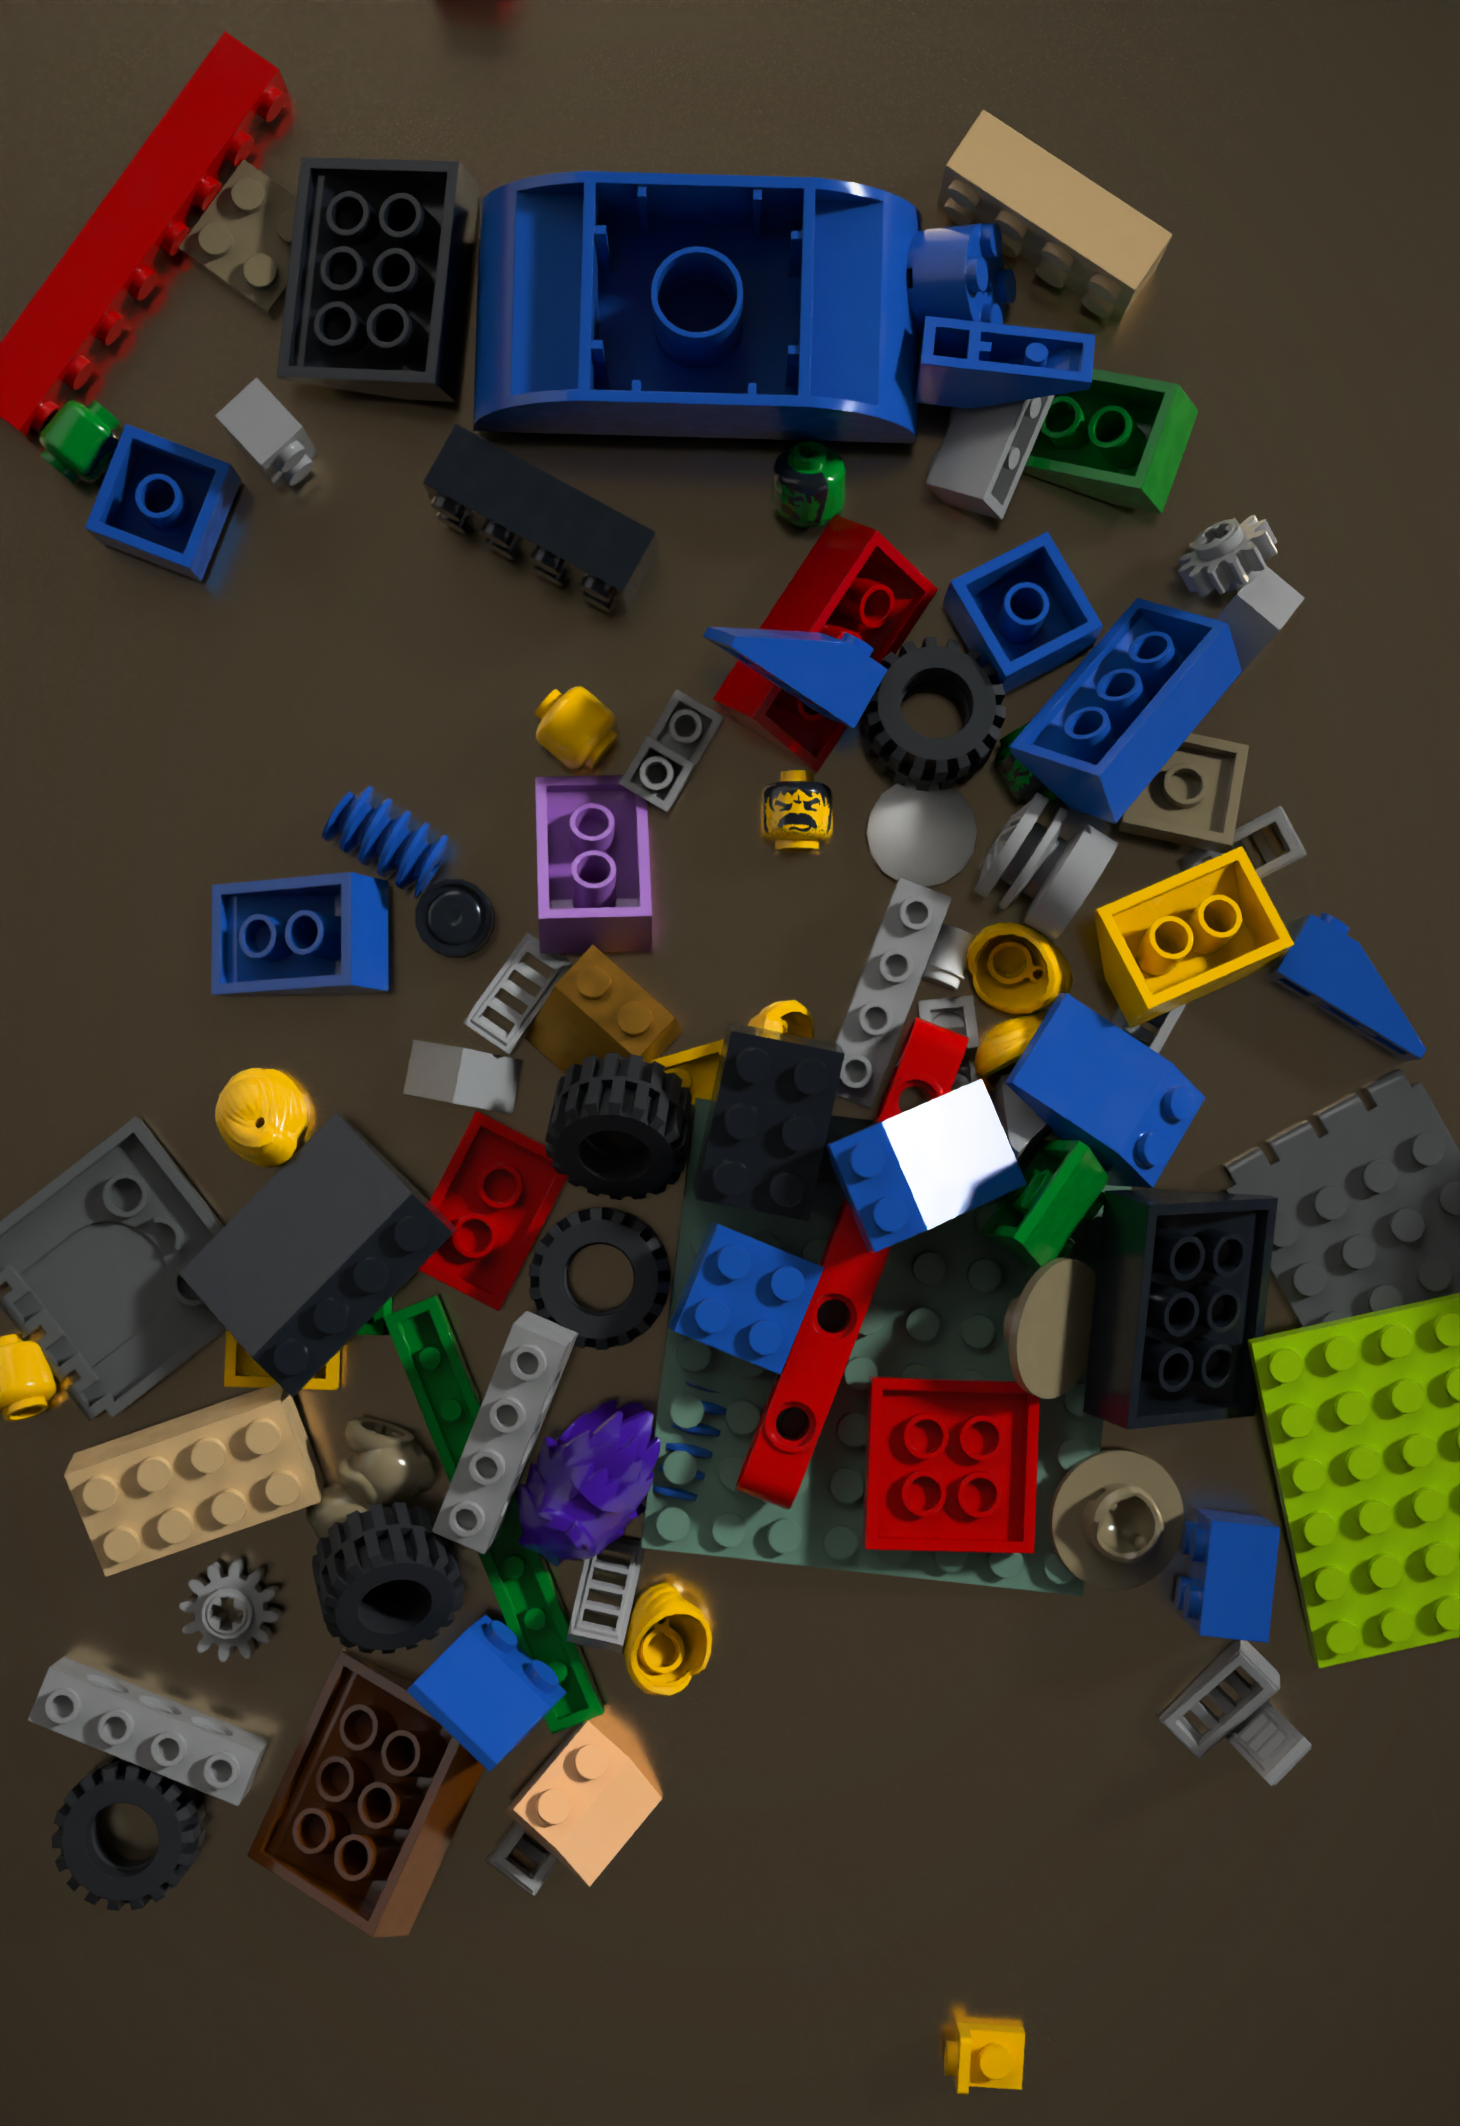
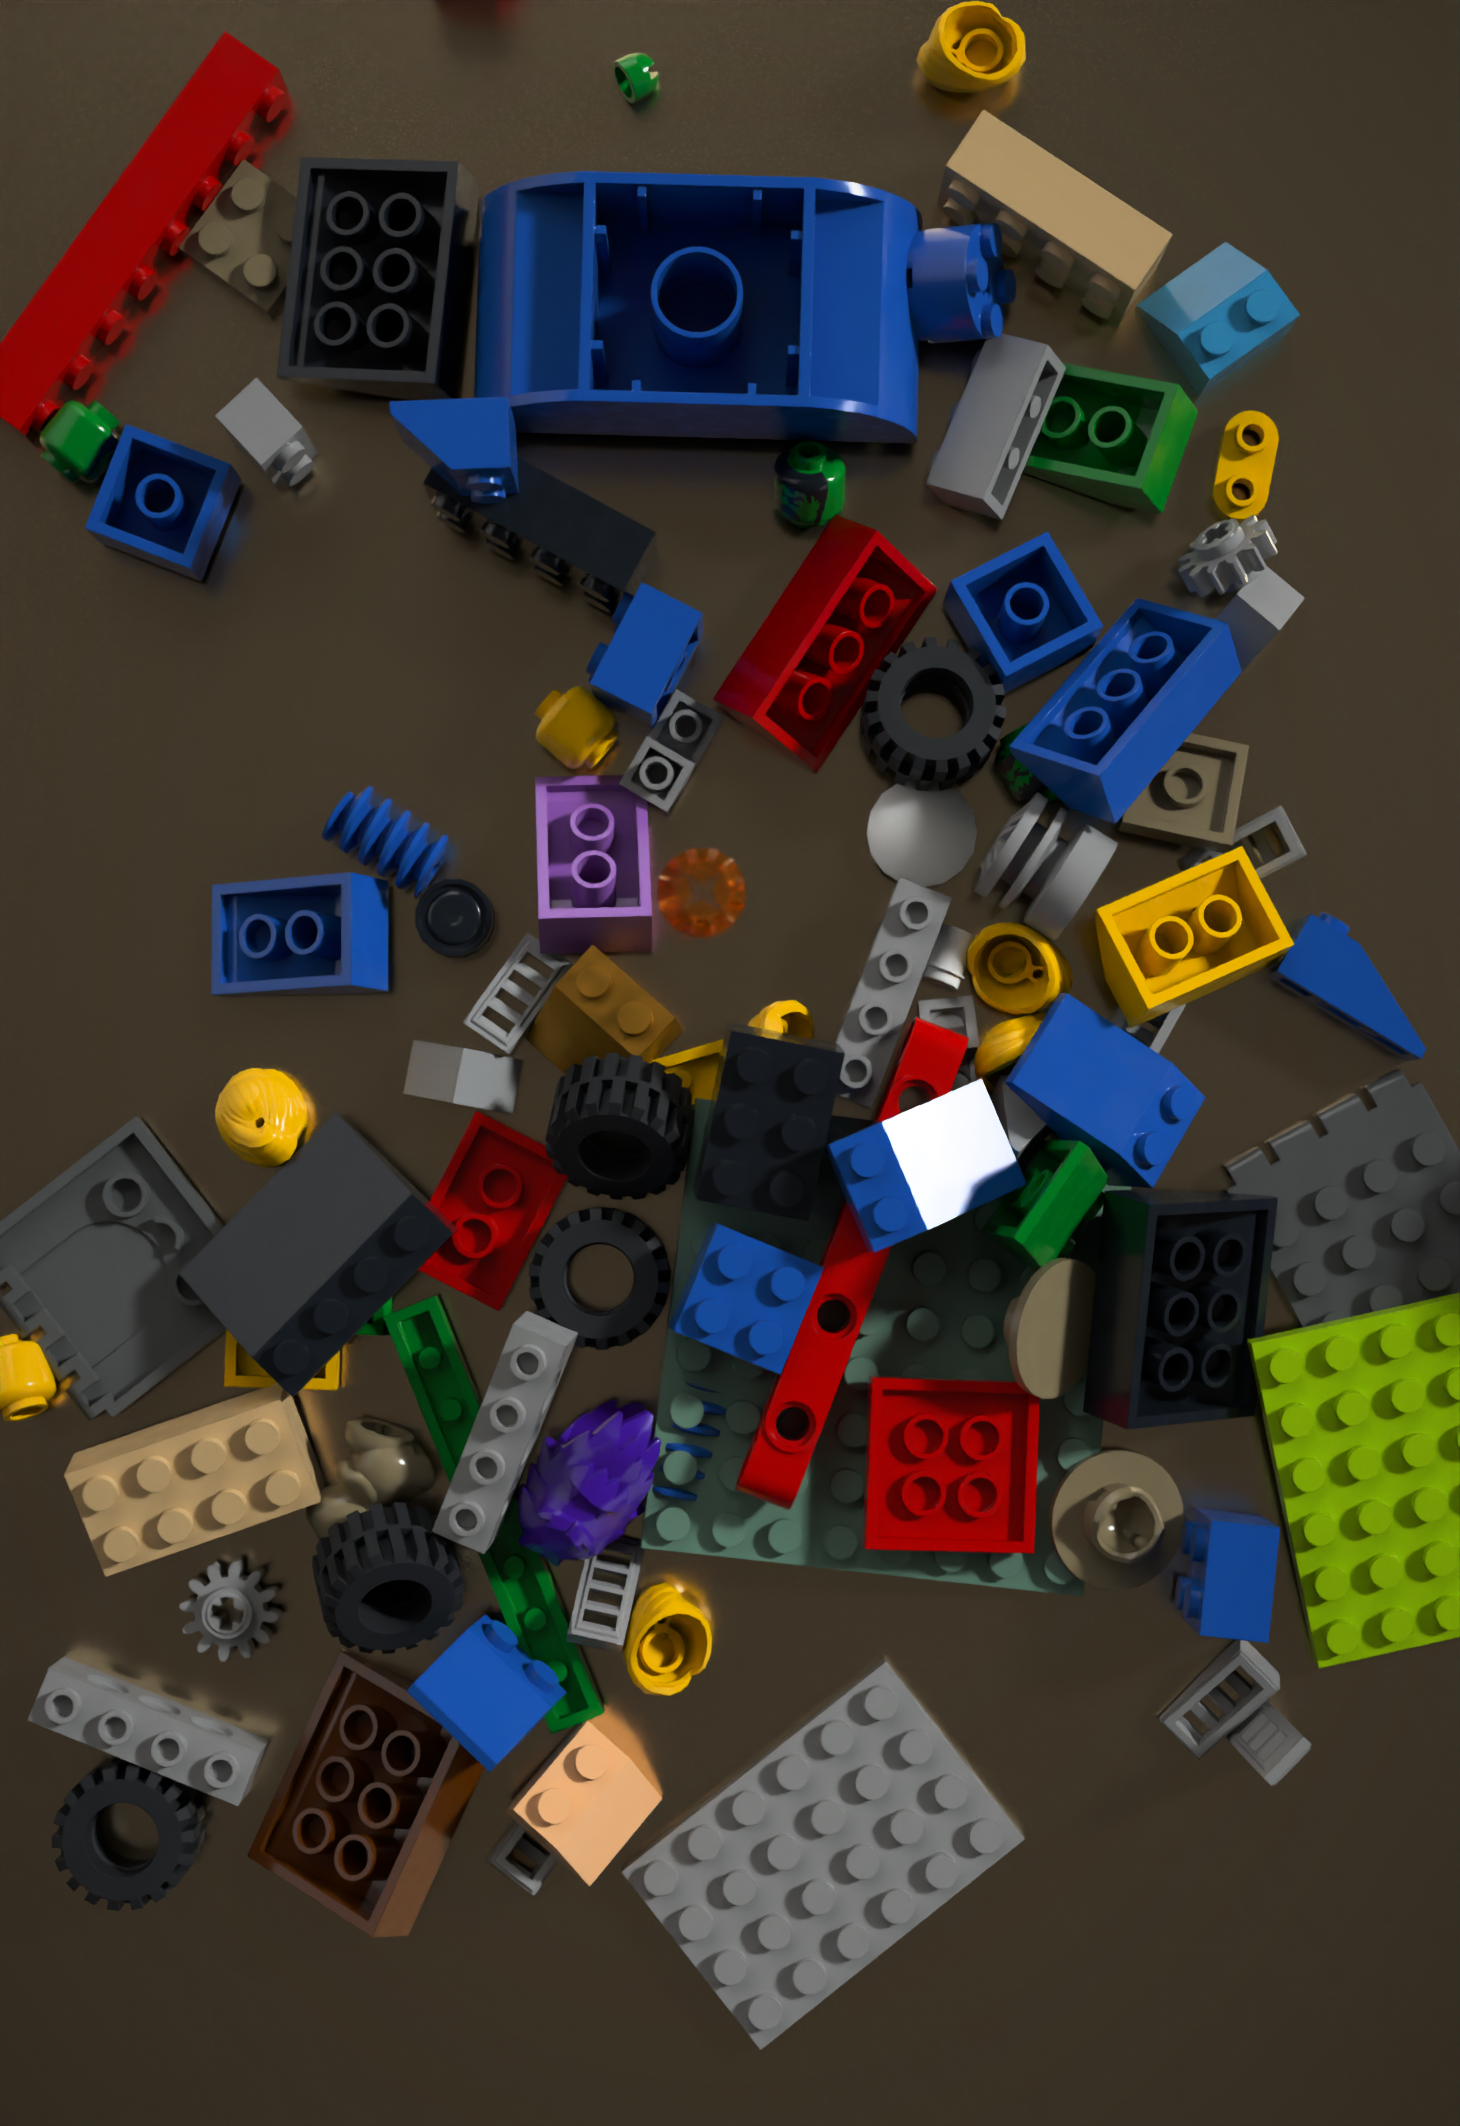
(464, 442): none -> blue slope
(633, 76): none -> green hinge
(645, 655): none -> blue brick
(701, 918): none -> clear orange gear
(796, 812): yellow head -> none
(817, 669): blue slope -> none
(822, 1854): none -> light grey plate
(972, 49): none -> yellow hair
(985, 2057): yellow bracket -> none
(999, 363): blue slope -> none
(1218, 315): none -> dark azure slope
(1245, 465): none -> yellow plate

